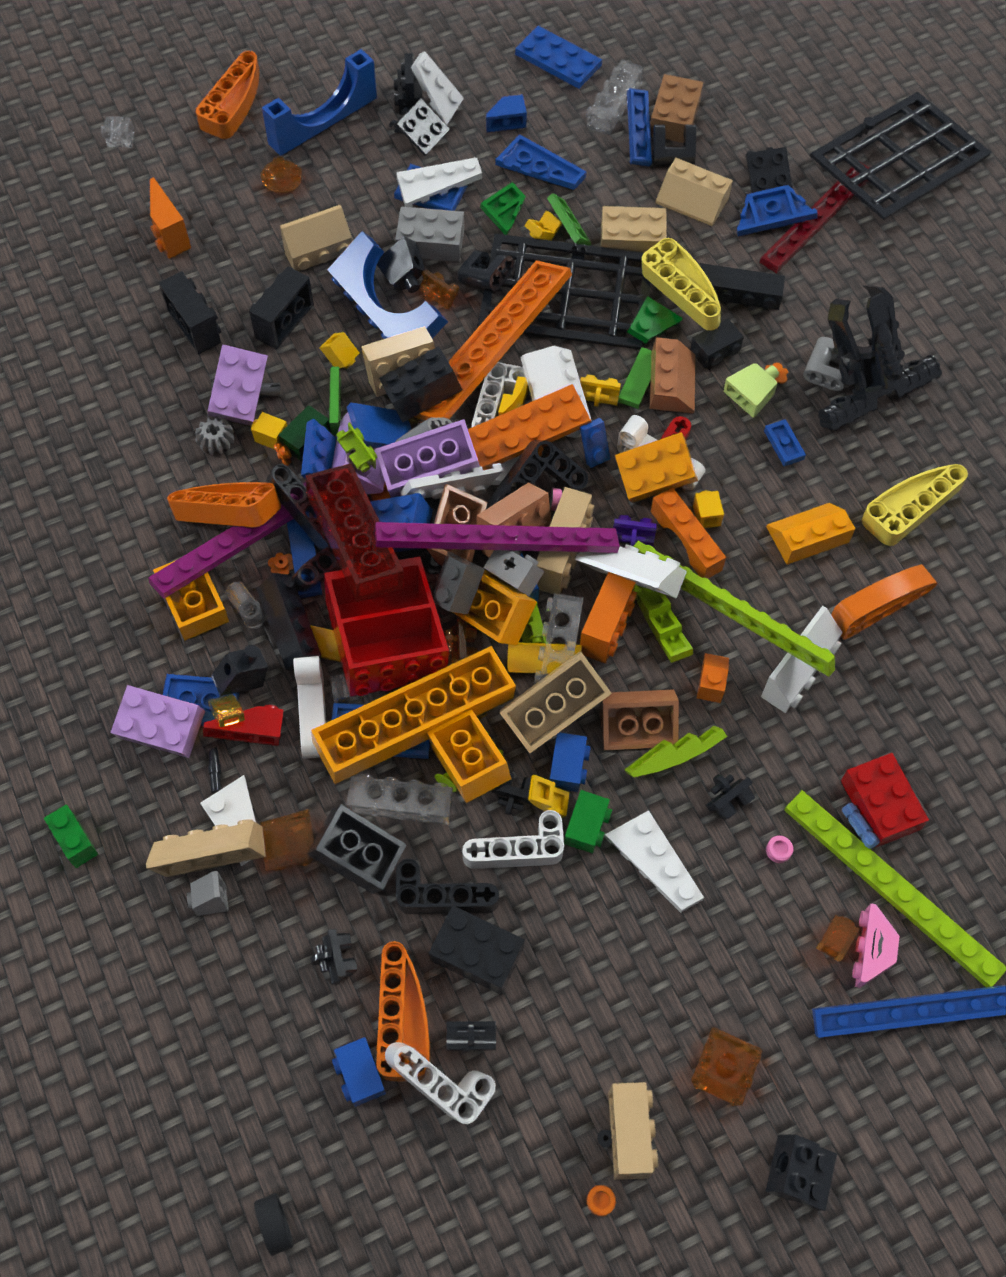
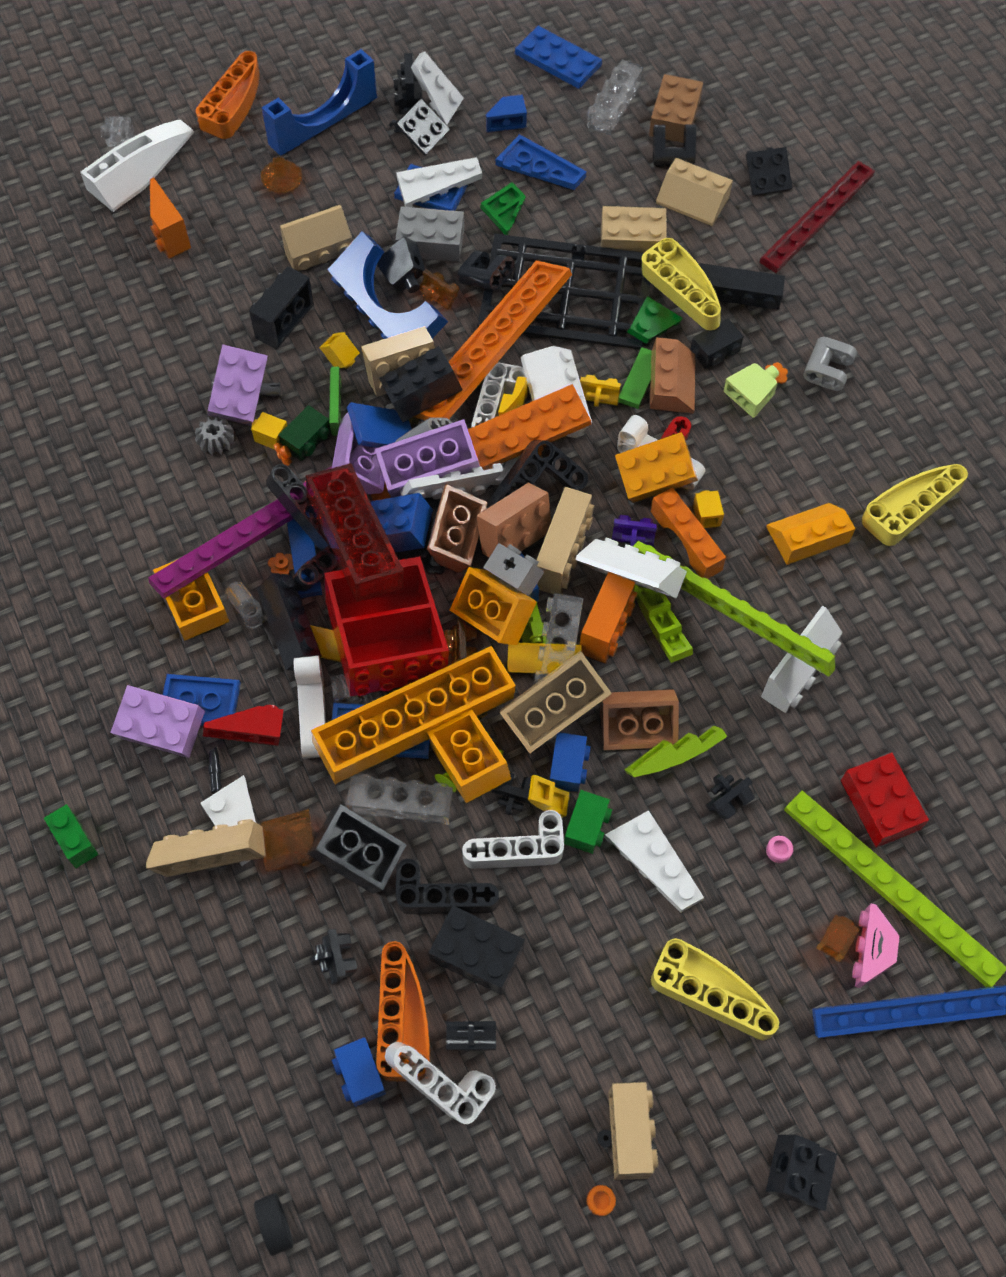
(132, 164): none -> white wedge
(191, 312): black brick -> none
(208, 895): light grey slope -> none
(226, 504): orange beam -> none
(226, 710): clear yellow slope -> none
(240, 671): black torso -> none
(318, 449): blue wing -> none
(352, 440): lime hinge -> none
(457, 584): dark grey slope -> none
(496, 537): magenta plate -> none
(545, 228): yellow bracket -> none
(555, 496): bright pink tile -> none
(568, 220): bright green tile -> none
(595, 442): blue plate -> none
(639, 127): blue tile -> none
(712, 979): none -> light yellow beam
(713, 678): orange slope -> none
(726, 1067): clear orange slope -> none
(773, 209): blue wing -> none
(784, 442): blue plate -> none
(860, 825): medium blue axle -> none
(873, 368): black piece -> none
(882, 599): orange beam -> none
(903, 154): black door -> none

